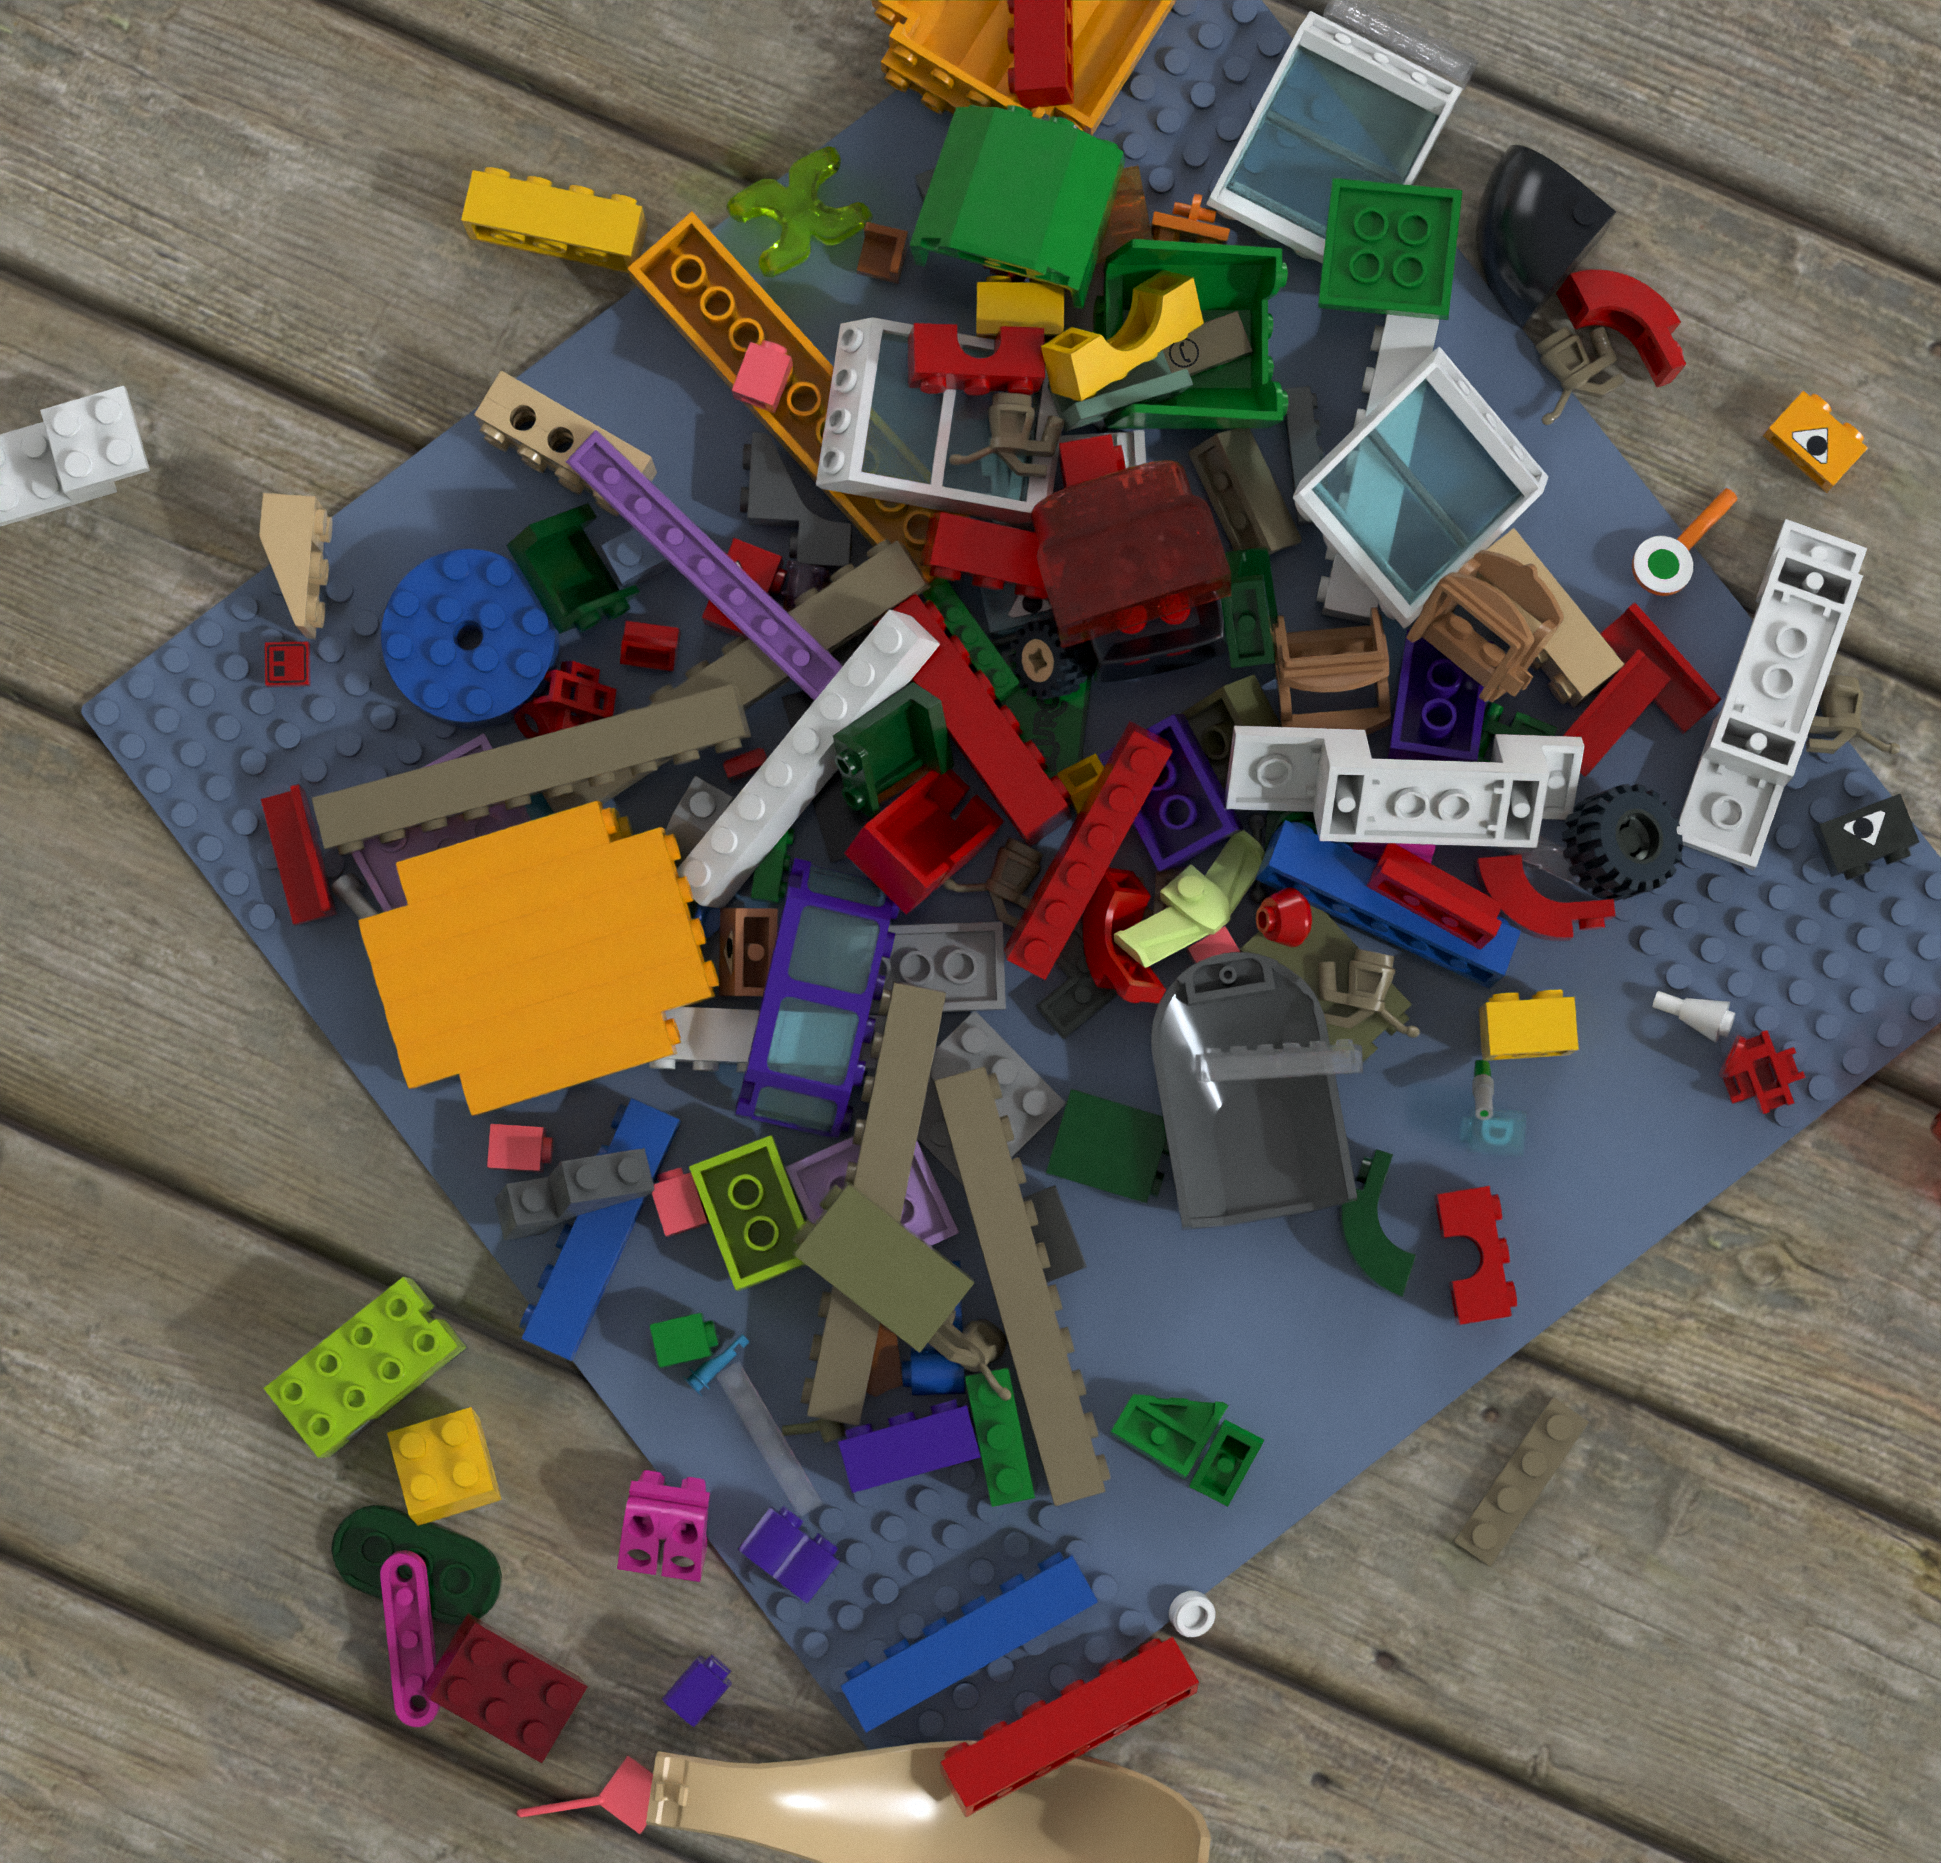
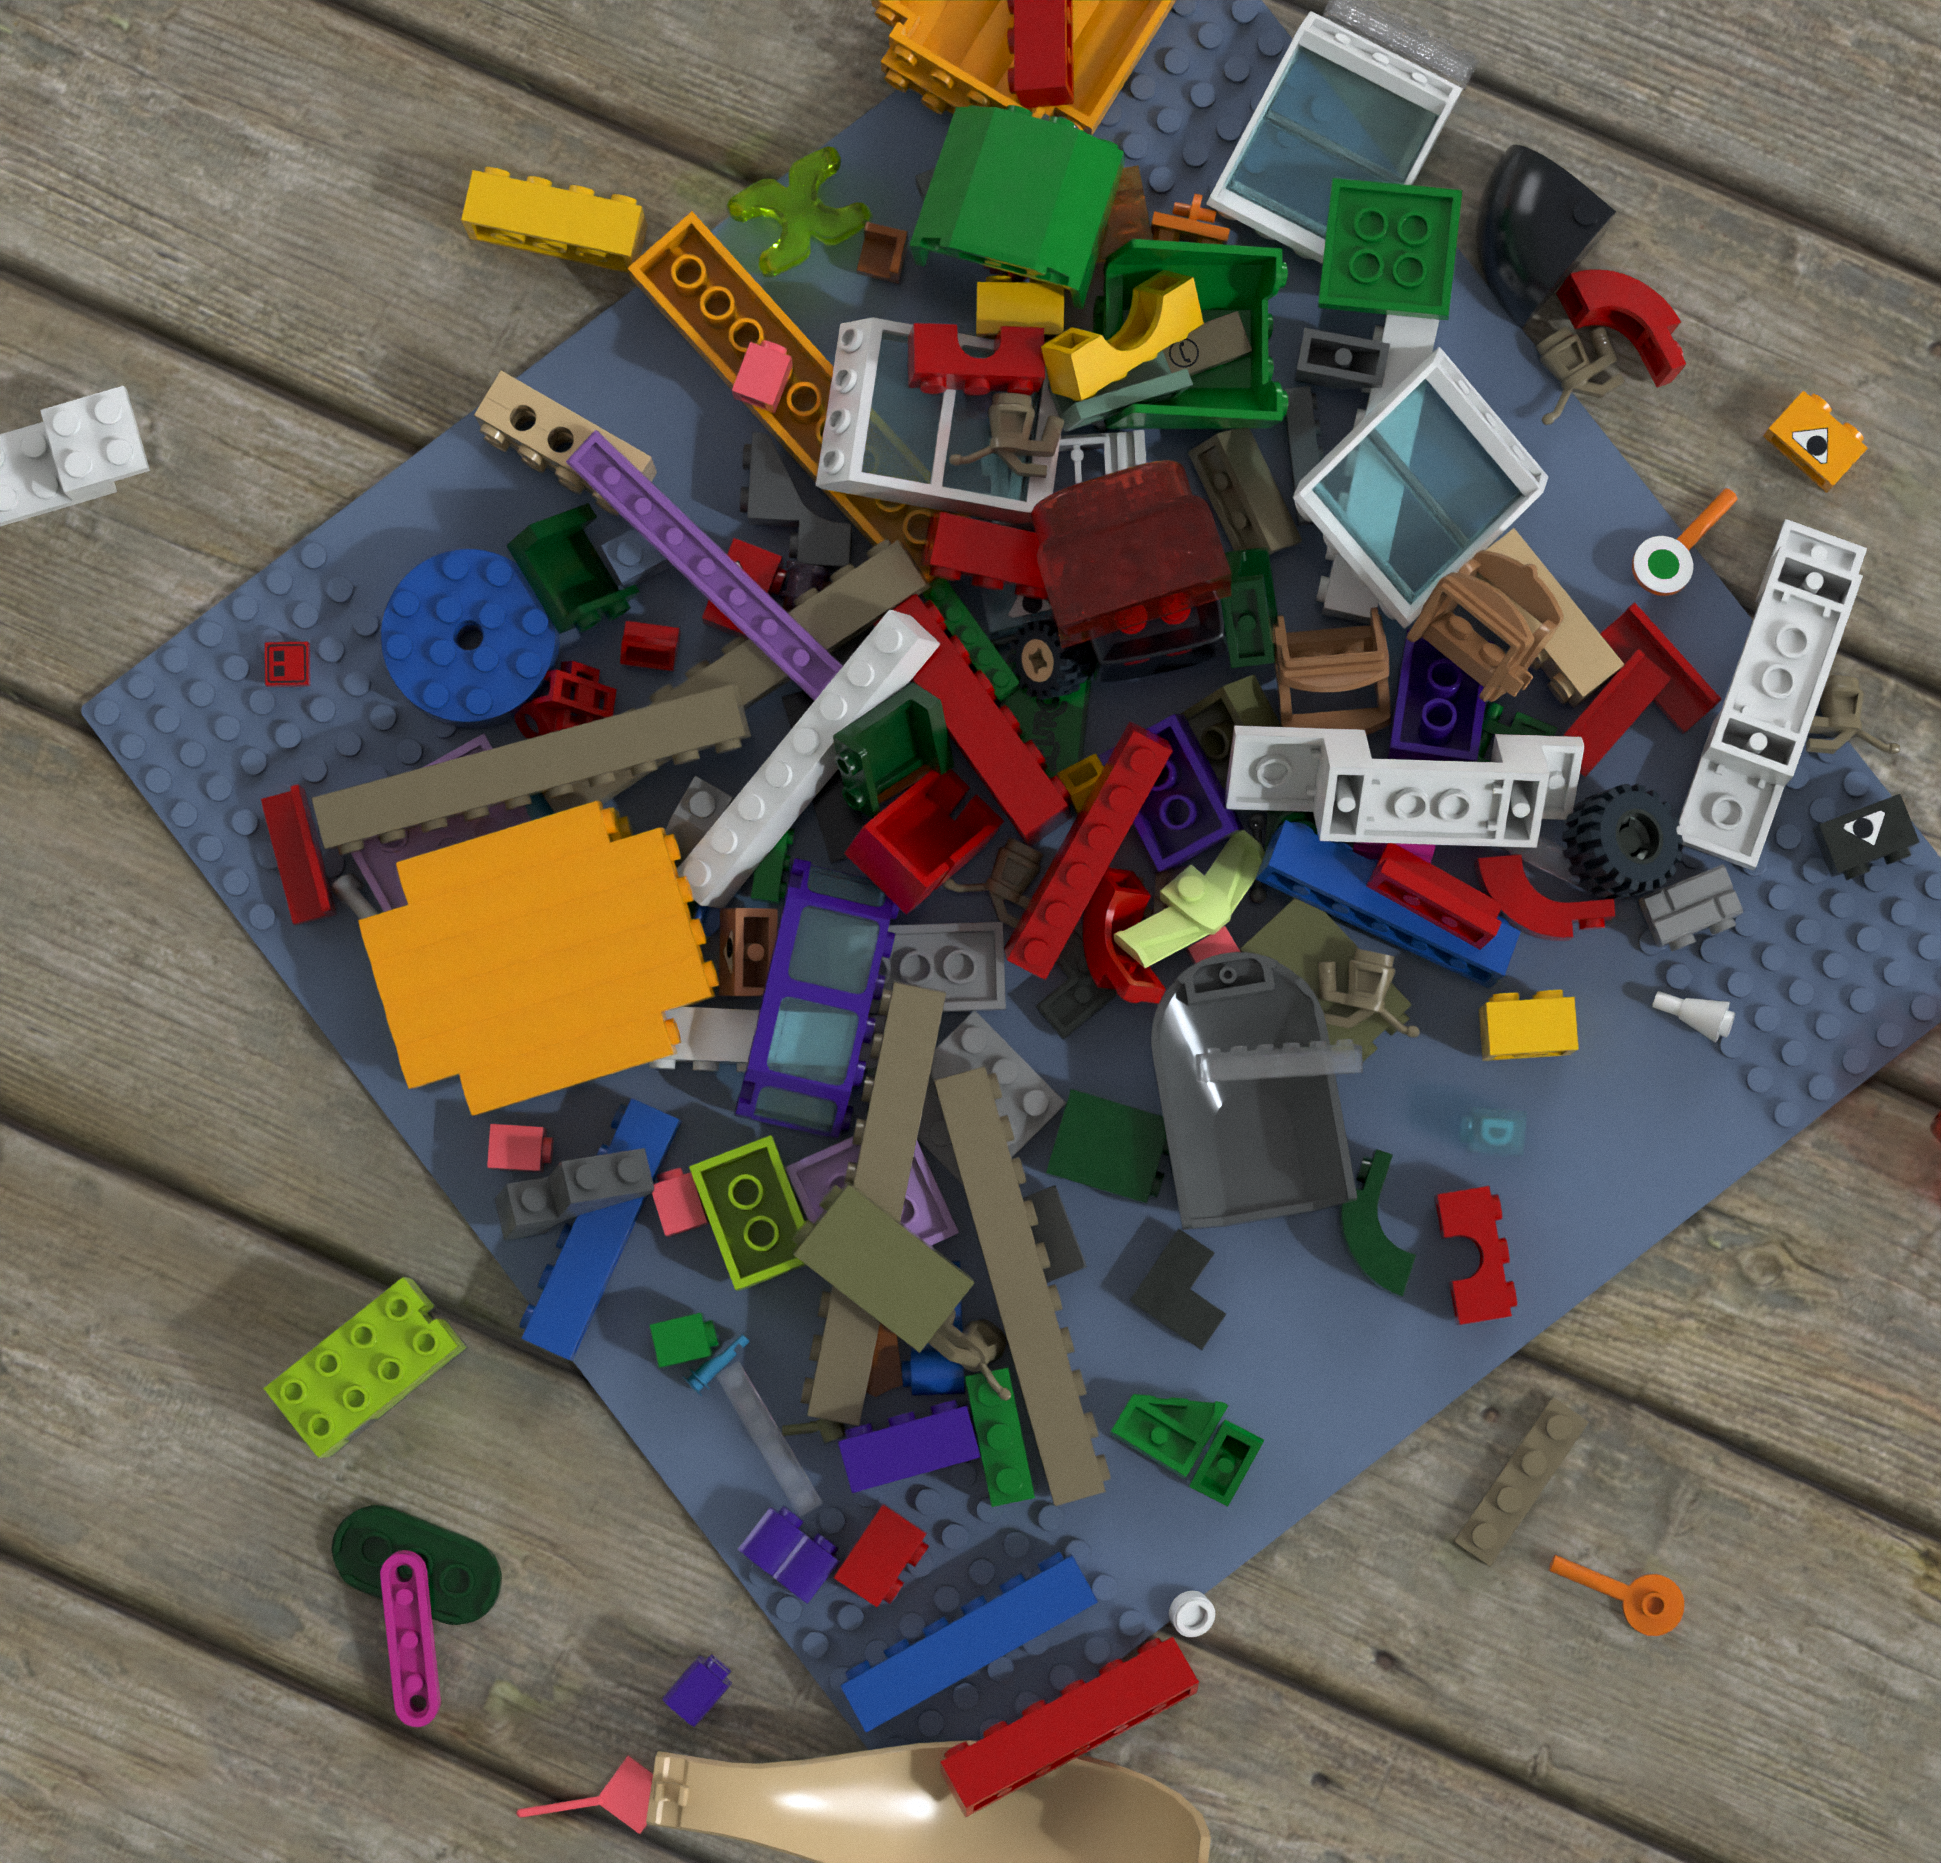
(293, 539): tan slope -> none
(444, 1466): yellow brick -> none
(504, 1688): dark red brick -> none
(665, 1514): dark pink hips -> none
(744, 764): red tile -> none
(881, 1556): none -> red brick
(1089, 459): red brick -> none
(1168, 1291): none -> pearl dark grey tile
(1285, 917): red cone -> none
(1341, 360): none -> dark grey slope
(1483, 1090): light grey piece -> none
(1649, 1603): none -> orange piece
(1691, 907): none -> light grey brick
(1755, 1075): red piece -> none

